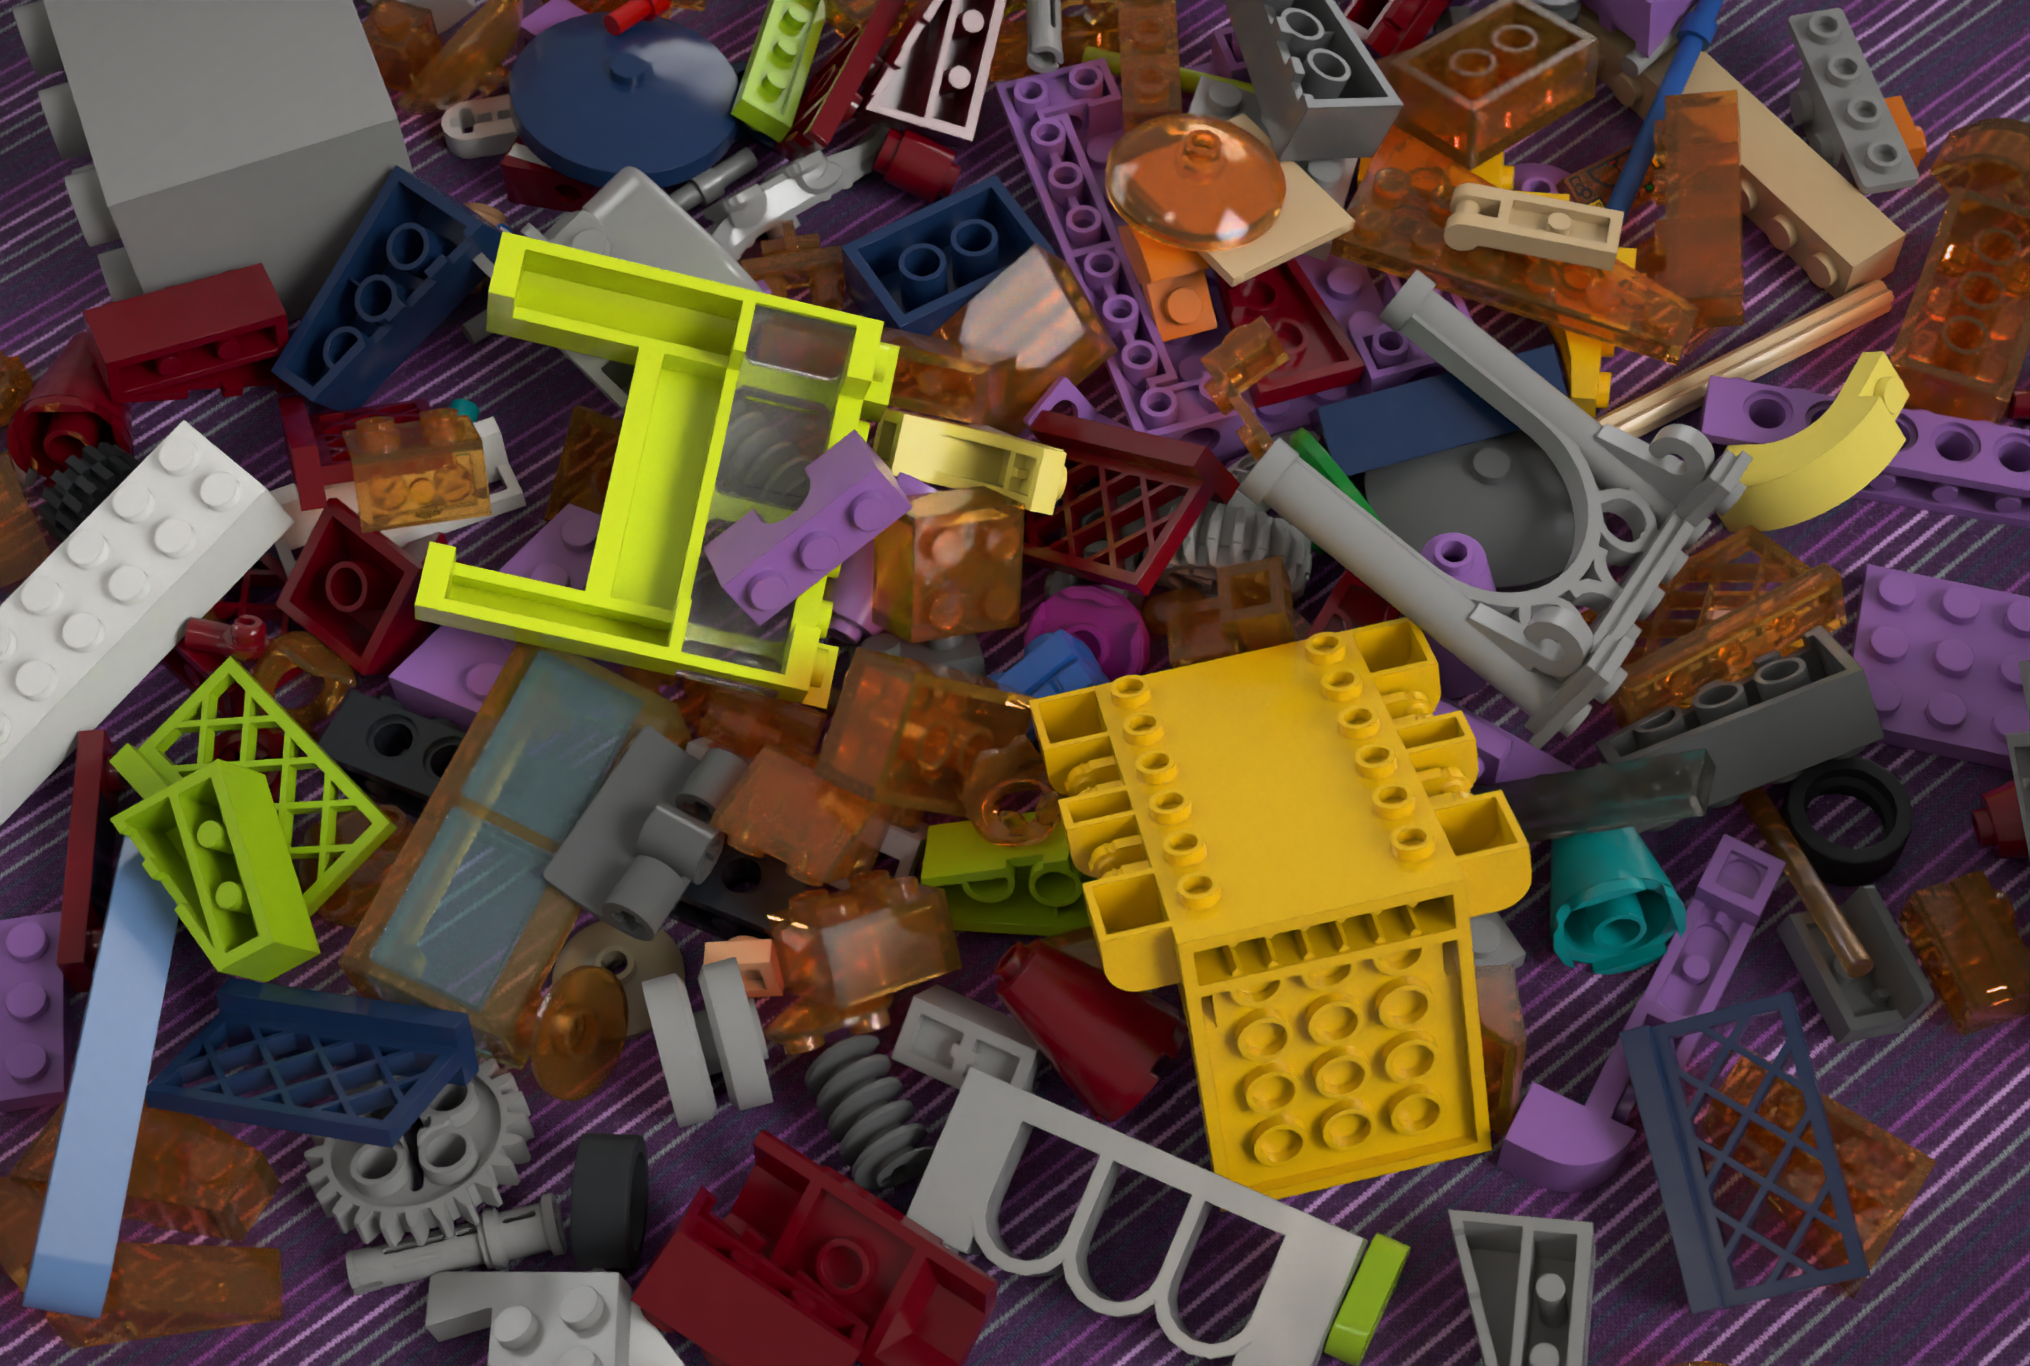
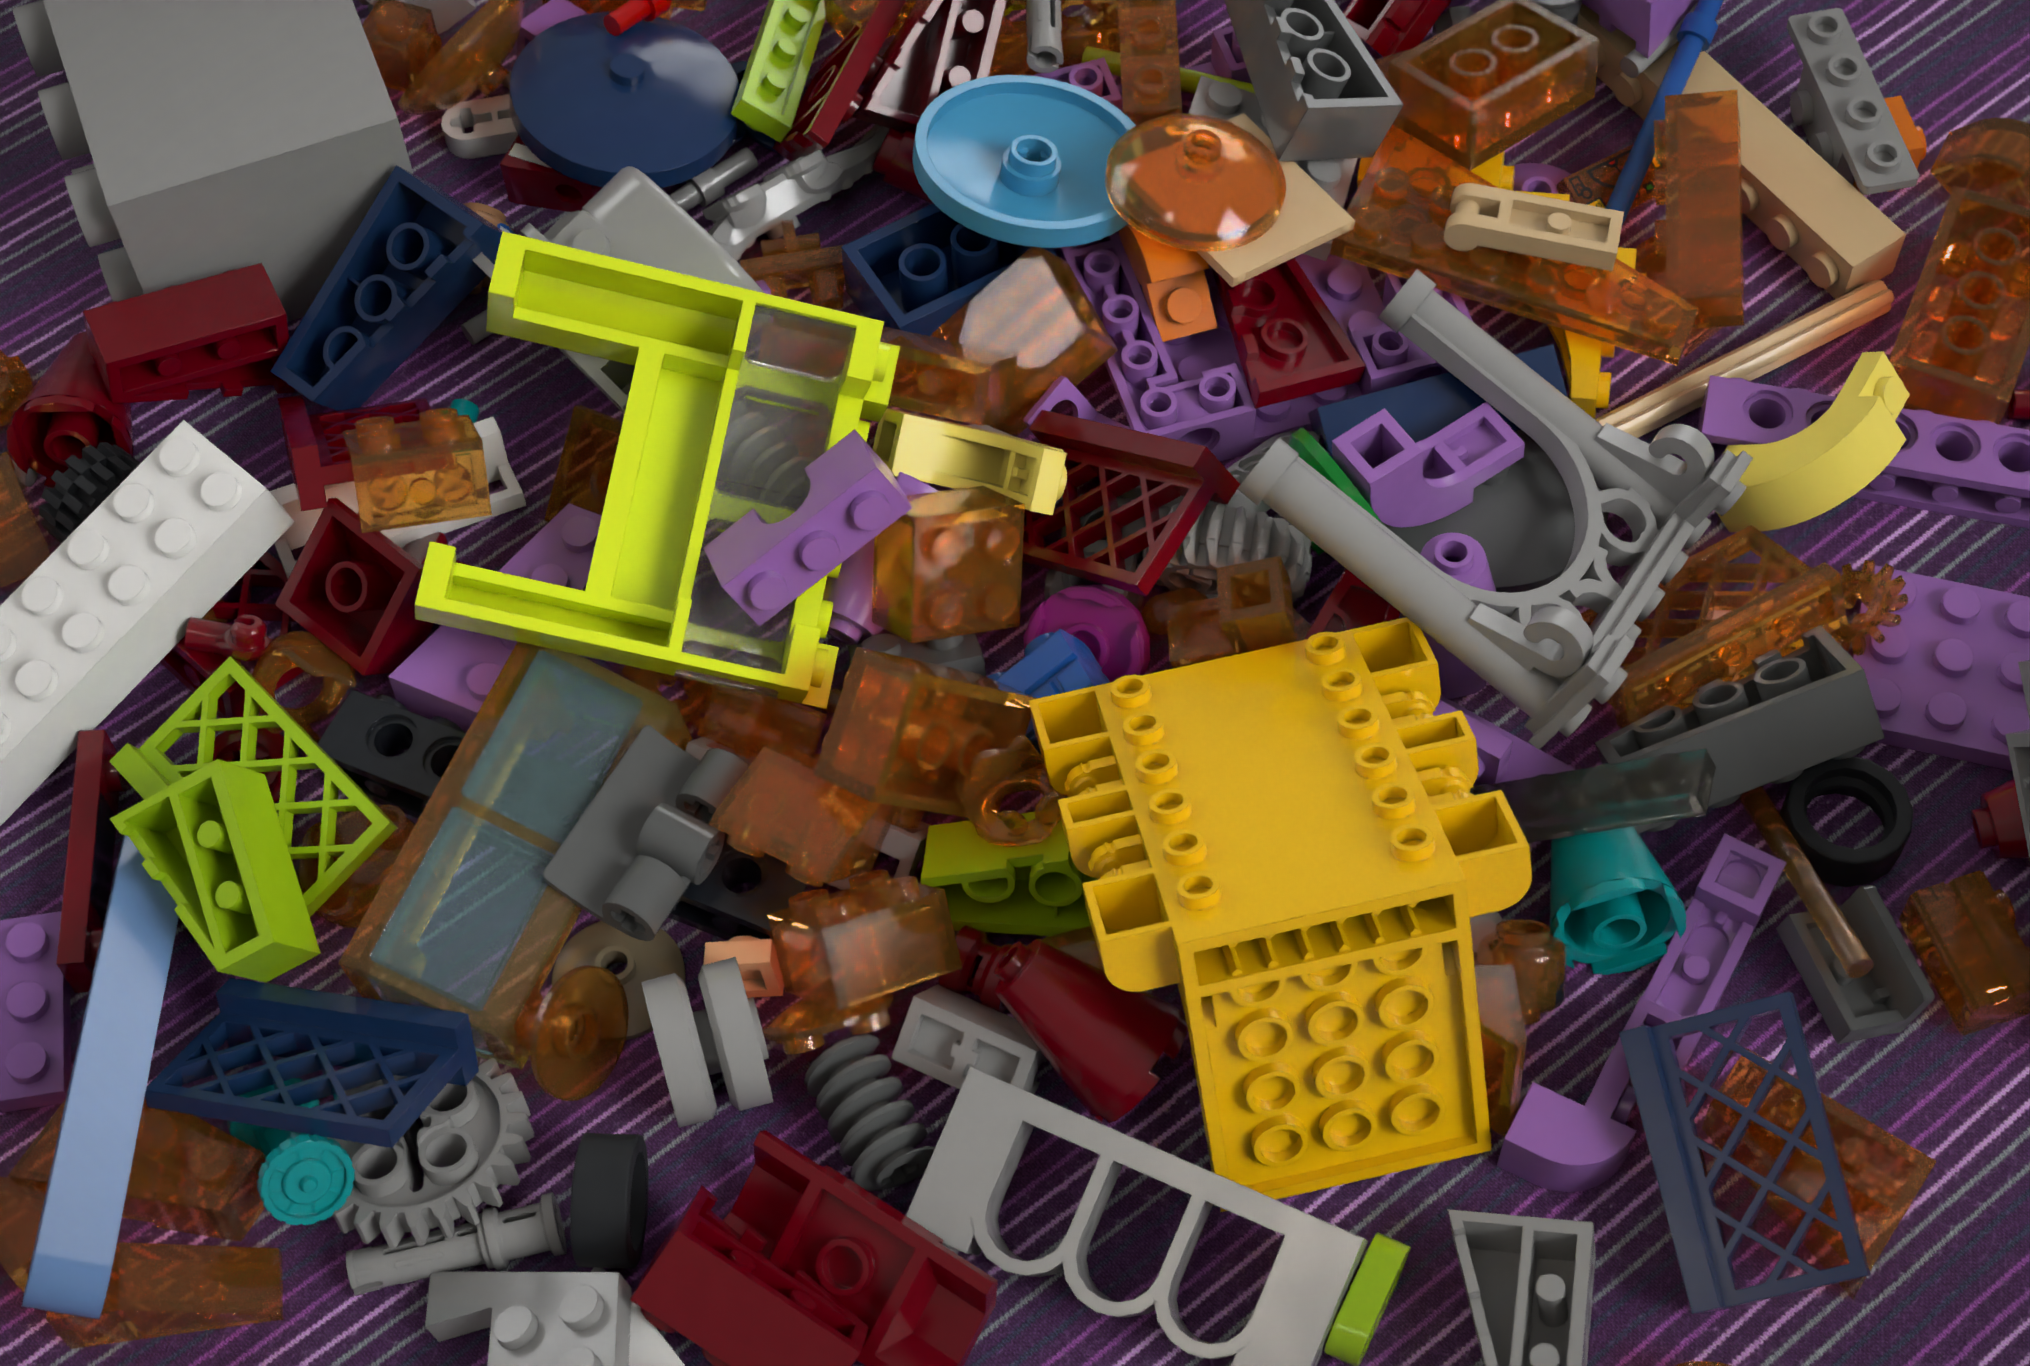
(302, 1173): none -> teal hose
(978, 965): none -> dark red wheel
(1021, 159): none -> dark azure dish
(1236, 365): clear orange bracket -> none
(1429, 478): none -> medium lavender arch
(1537, 963): none -> clear orange head
(1878, 595): none -> clear orange gear

